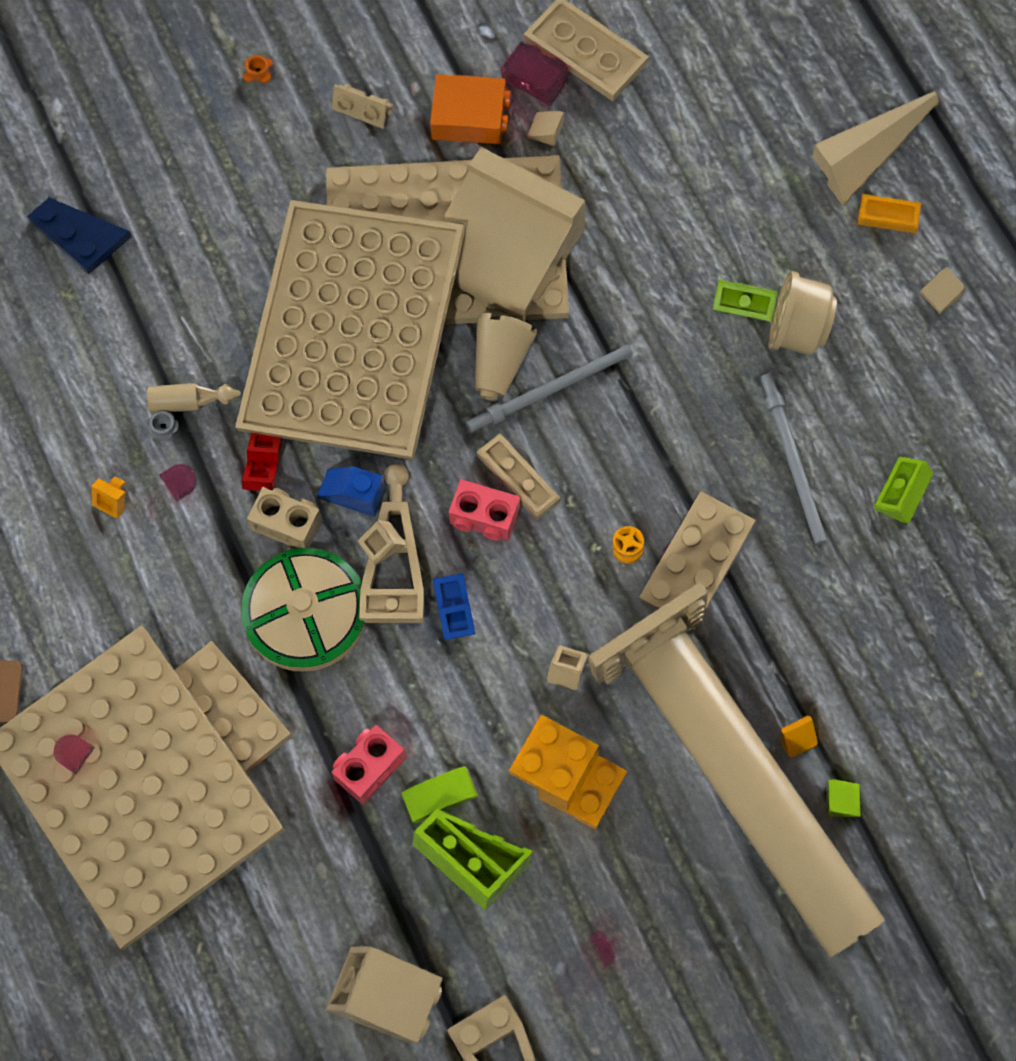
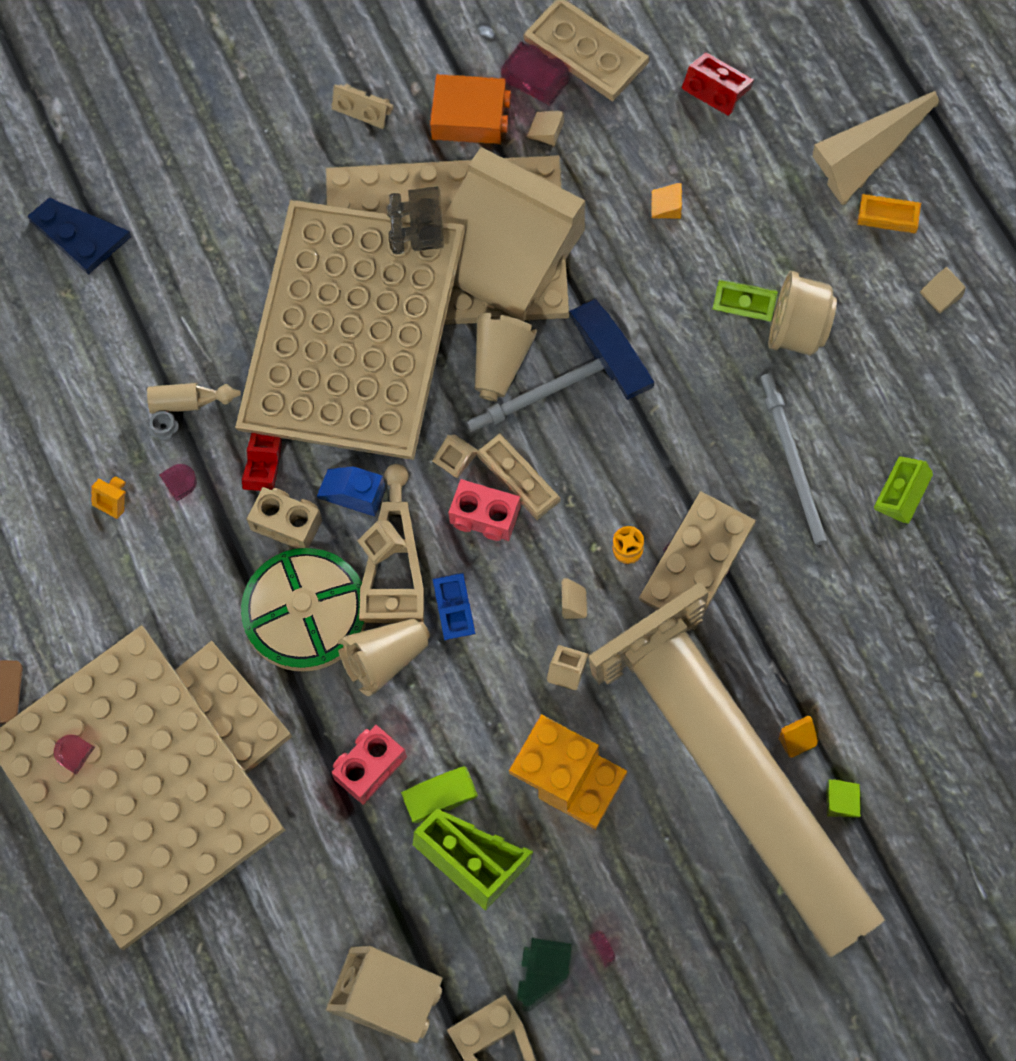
(254, 63): orange plate -> none
(382, 652): none -> tan cone
(425, 220): none -> clear smoke plate
(455, 455): none -> tan slope
(546, 971): none -> clear green slope
(573, 600): none -> tan slope
(612, 349): none -> dark blue slope
(667, 202): none -> light orange slope
(716, 83): none -> red bracket

